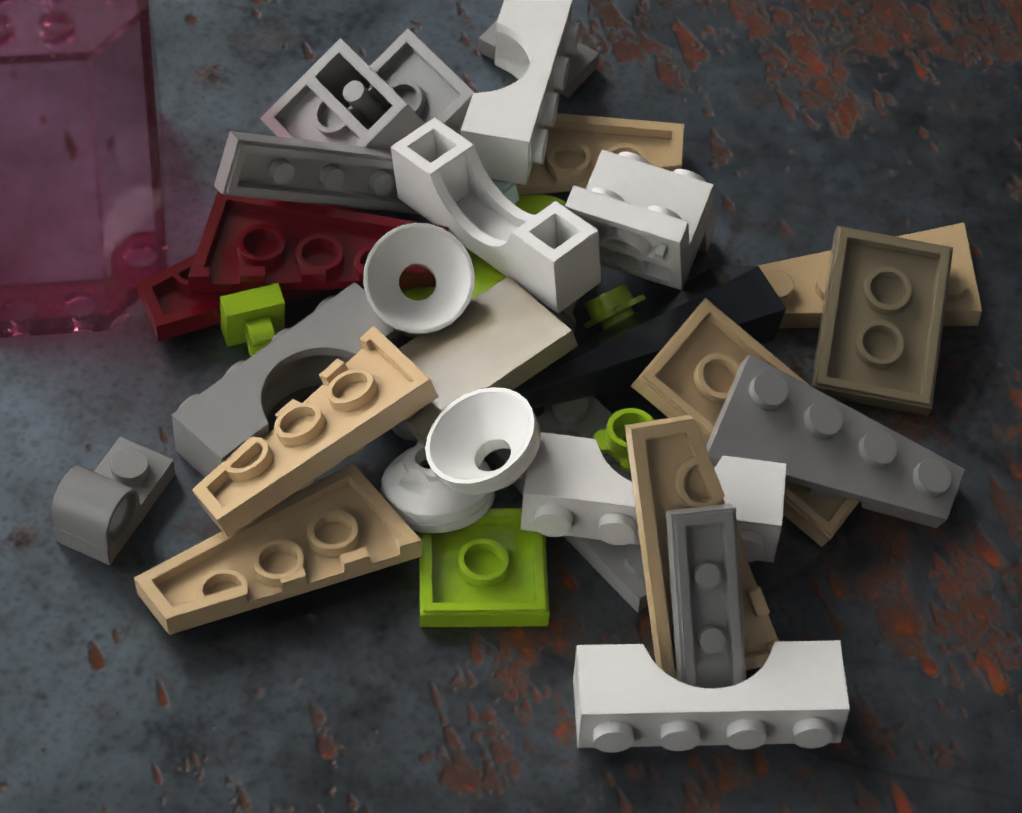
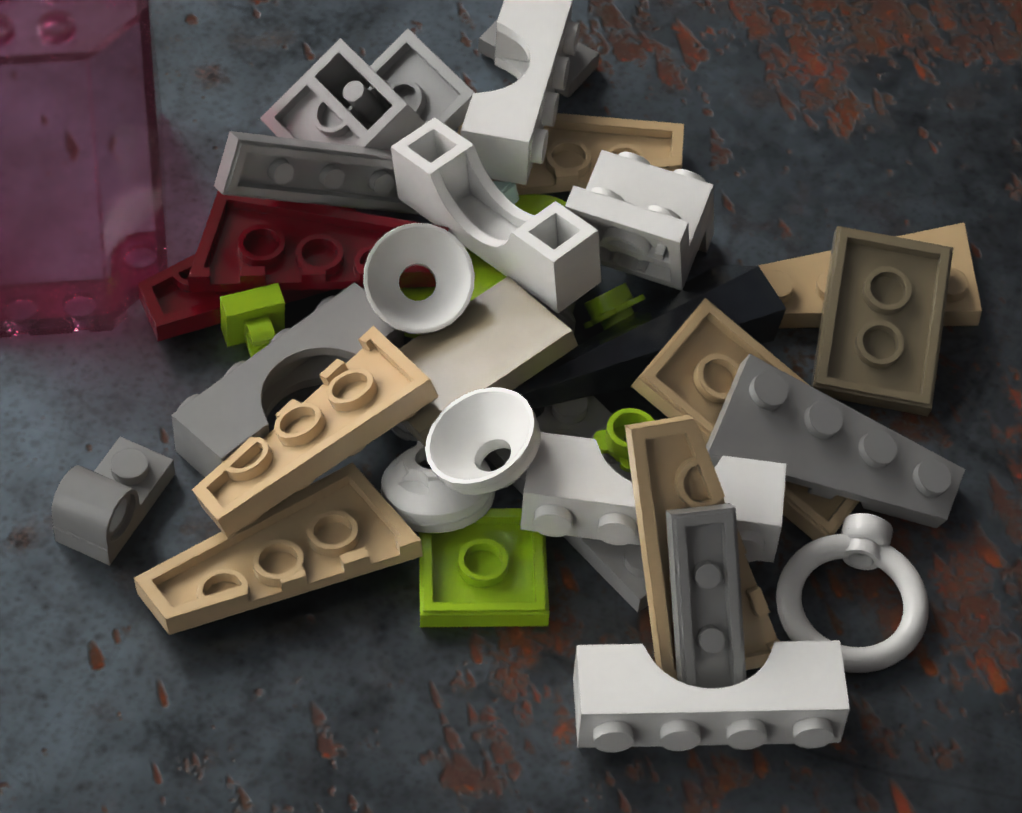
(864, 546): none -> white piece

